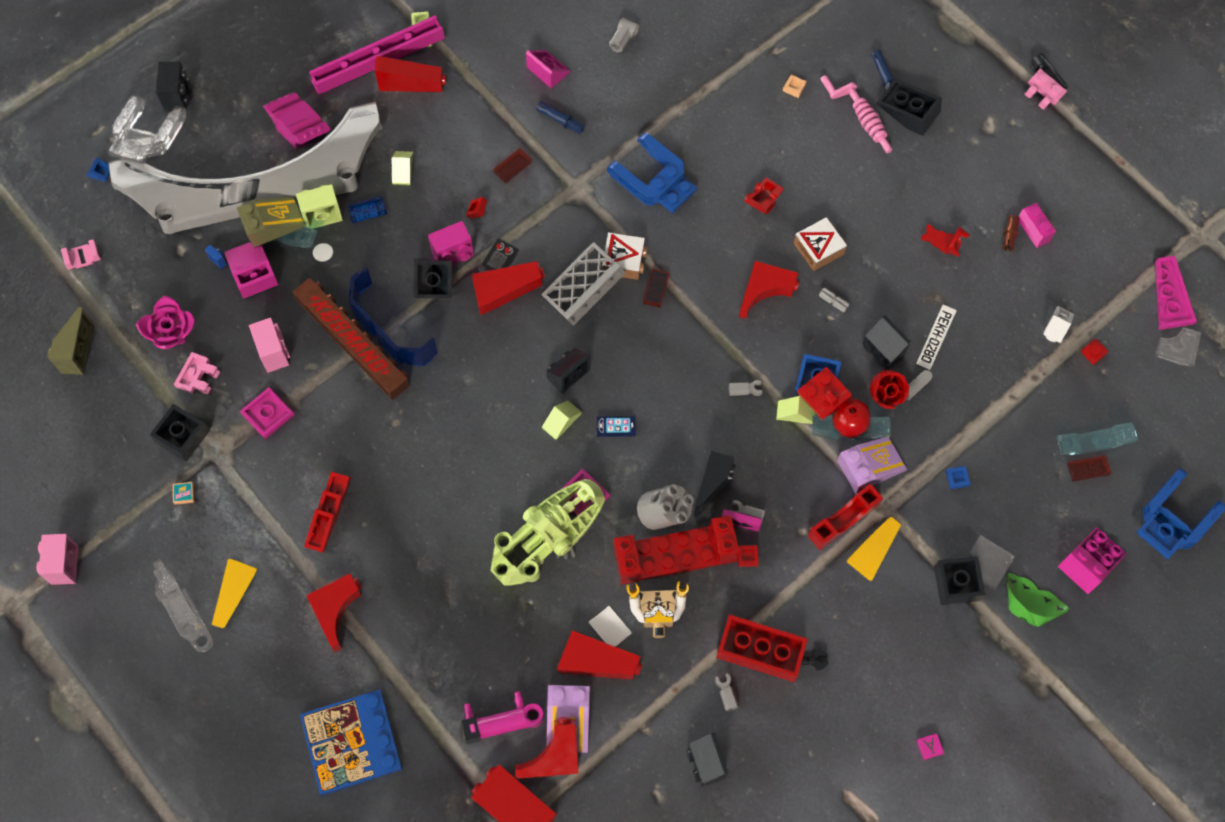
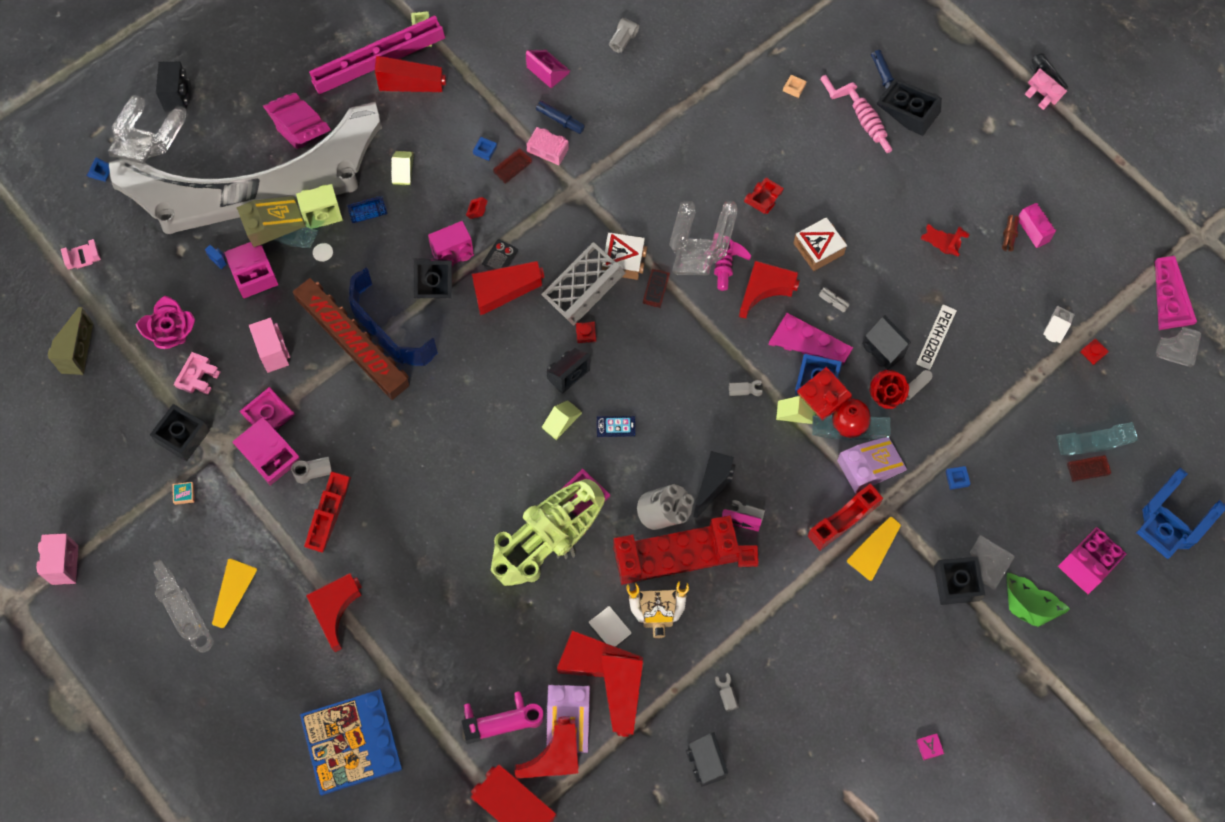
(266, 451): none -> dark pink slope
(313, 468): none -> light grey piece
(485, 148): none -> blue plate
(548, 146): none -> bright pink brick
(585, 332): none -> red plate
(622, 685): none -> red slope
(667, 187): blue plate -> none
(697, 255): none -> clear plate
(723, 266): none -> dark pink piece
(762, 648): red brick -> none
(802, 337): none -> dark pink wing
(811, 660): black bar -> none

